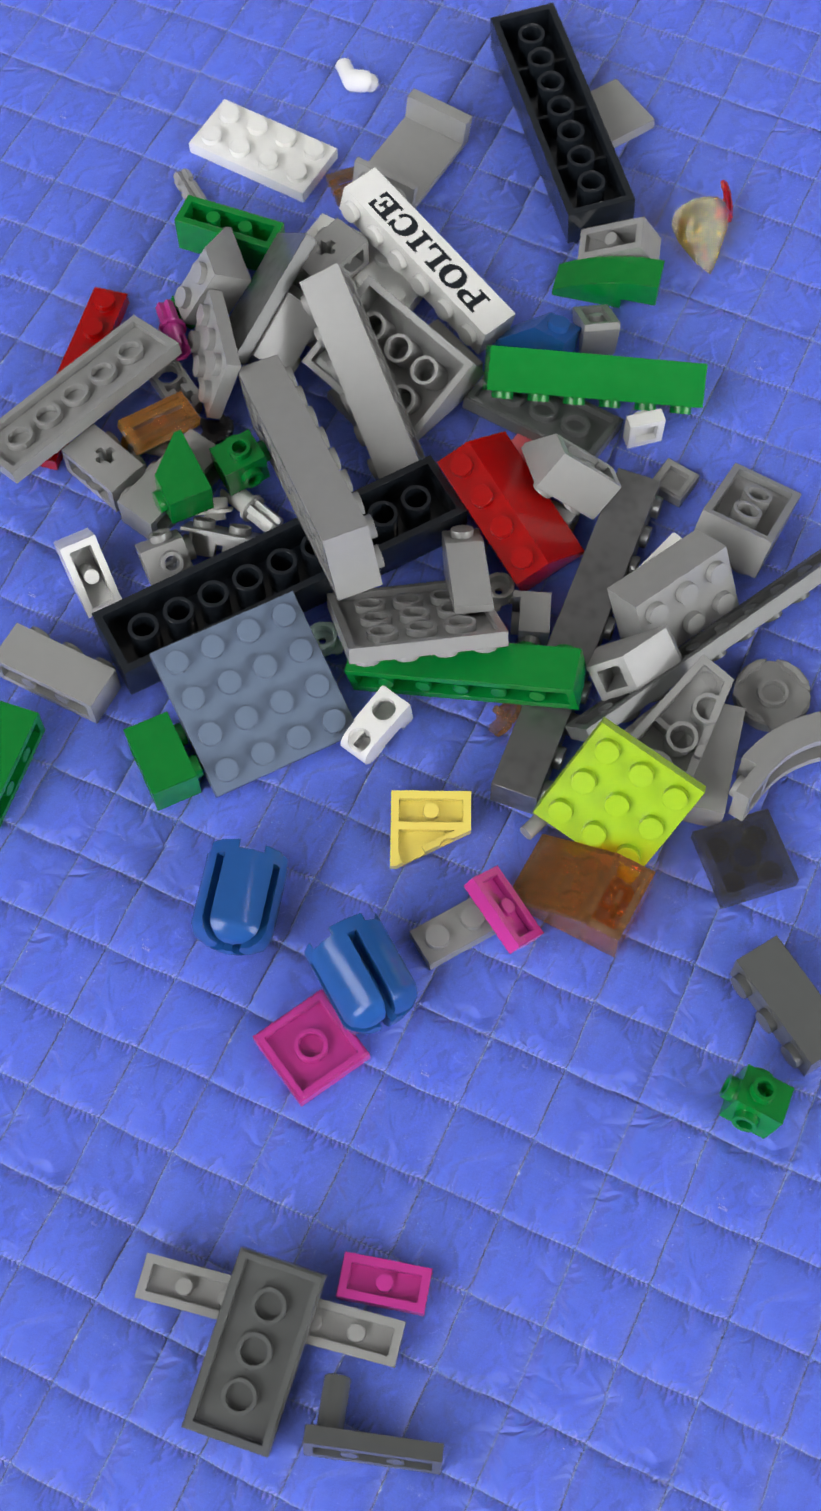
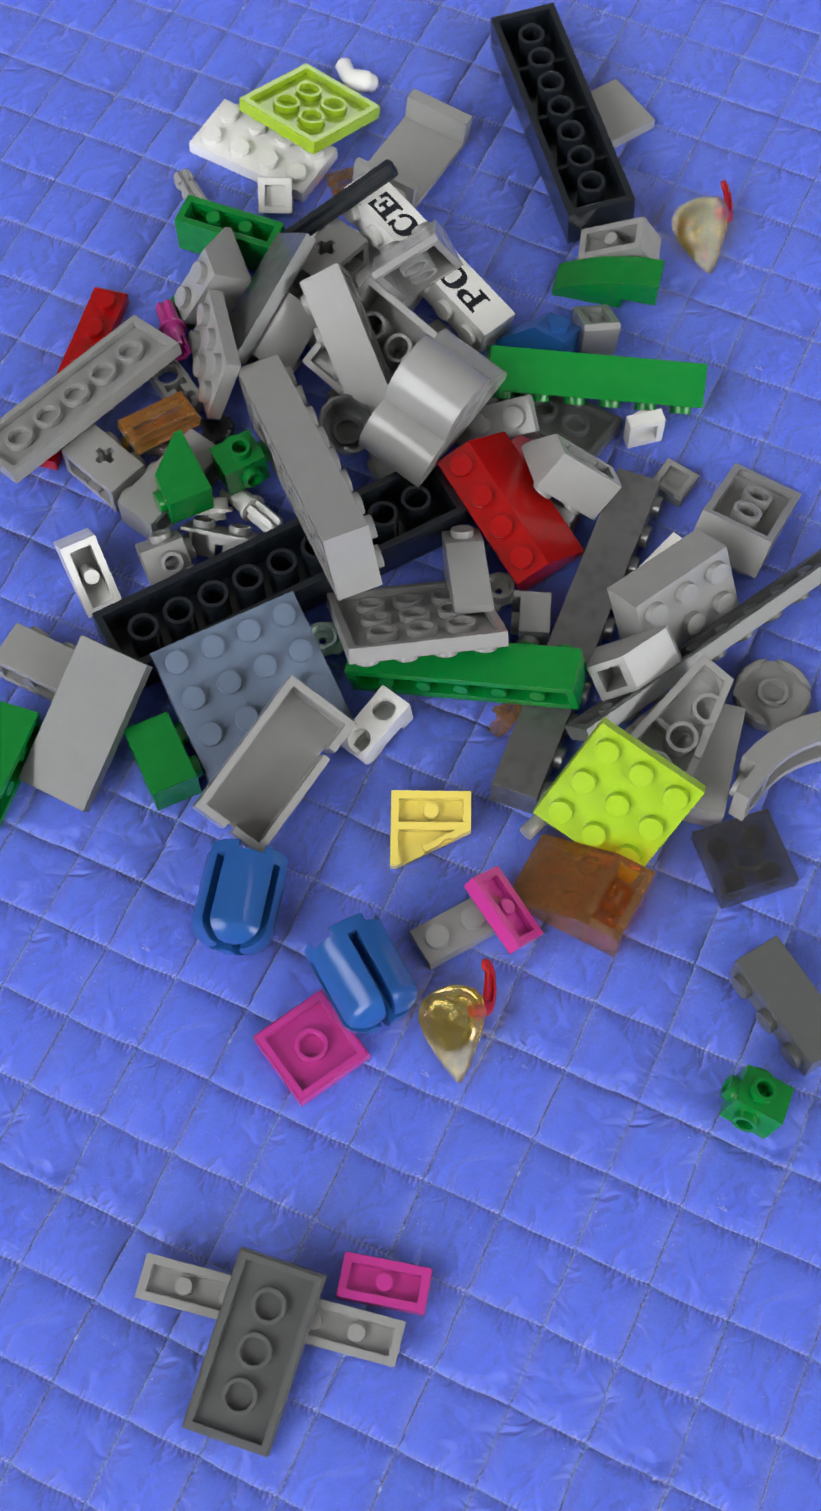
(85, 723): none -> tile
(274, 764): none -> light grey piece
(275, 194): none -> white plate
(309, 108): none -> lime plate
(332, 1441): dark grey piece -> none
(344, 422): none -> dark grey hair
(345, 199): none -> black axle
(416, 261): none -> light grey slope
(429, 404): none -> light grey brick
(455, 1019): none -> clear yellow piece
(513, 416): none -> light grey hinge

